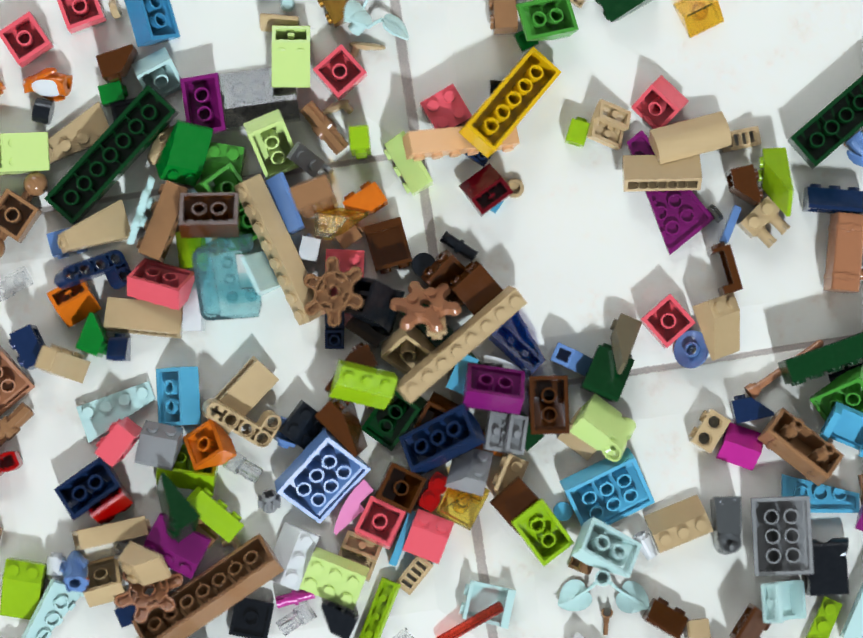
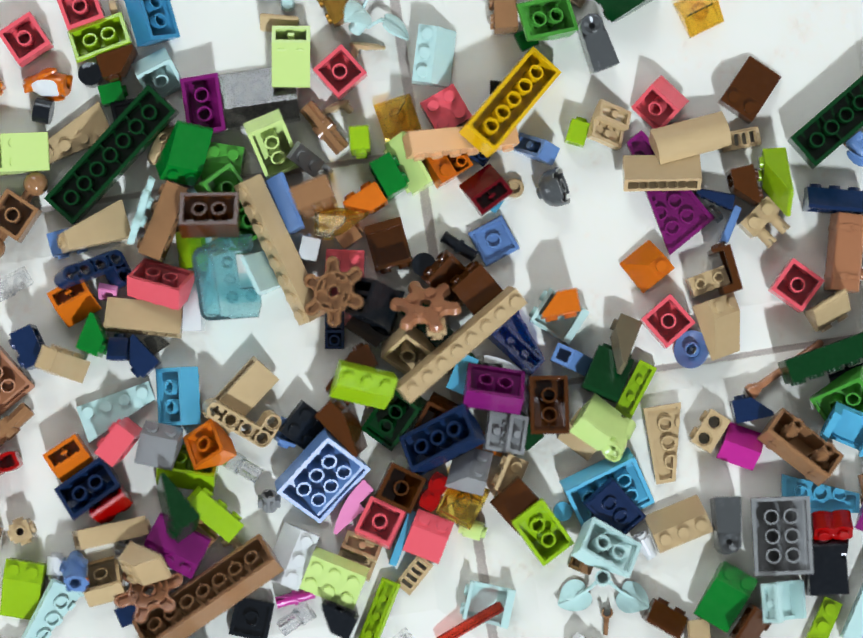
(29, 531): none -> tan brick
(68, 457): none -> orange slope
(90, 74): none -> black piece
(99, 37): none -> lime slope
(107, 290): none -> bright pink tile
(141, 358): none -> dark blue slope
(156, 343): none -> clear smoke tile
(388, 175): none -> green slope
(397, 116): none -> clear yellow slope
(433, 56): none -> light aqua slope
(446, 168): none -> orange slope
(476, 532): none -> yellowish green brick
(493, 240): none -> medium blue tile
(537, 149): none -> medium blue slope
(553, 188): none -> dark grey cylinder
(562, 328): none -> light aqua panel
(564, 304): none -> orange slope
(596, 44): none -> dark grey piece
(614, 507): none -> dark blue tile
(635, 388): none -> lime plate
(646, 266): none -> orange slope
(662, 433): none -> tan wing
(708, 281): none -> tan brick
(720, 199): none -> dark blue slope
(725, 596): none -> green slope
(749, 90): none -> reddish brown slope
(796, 285): none -> coral brick
(828, 310): none -> tan slope
(832, 525): none -> red brick

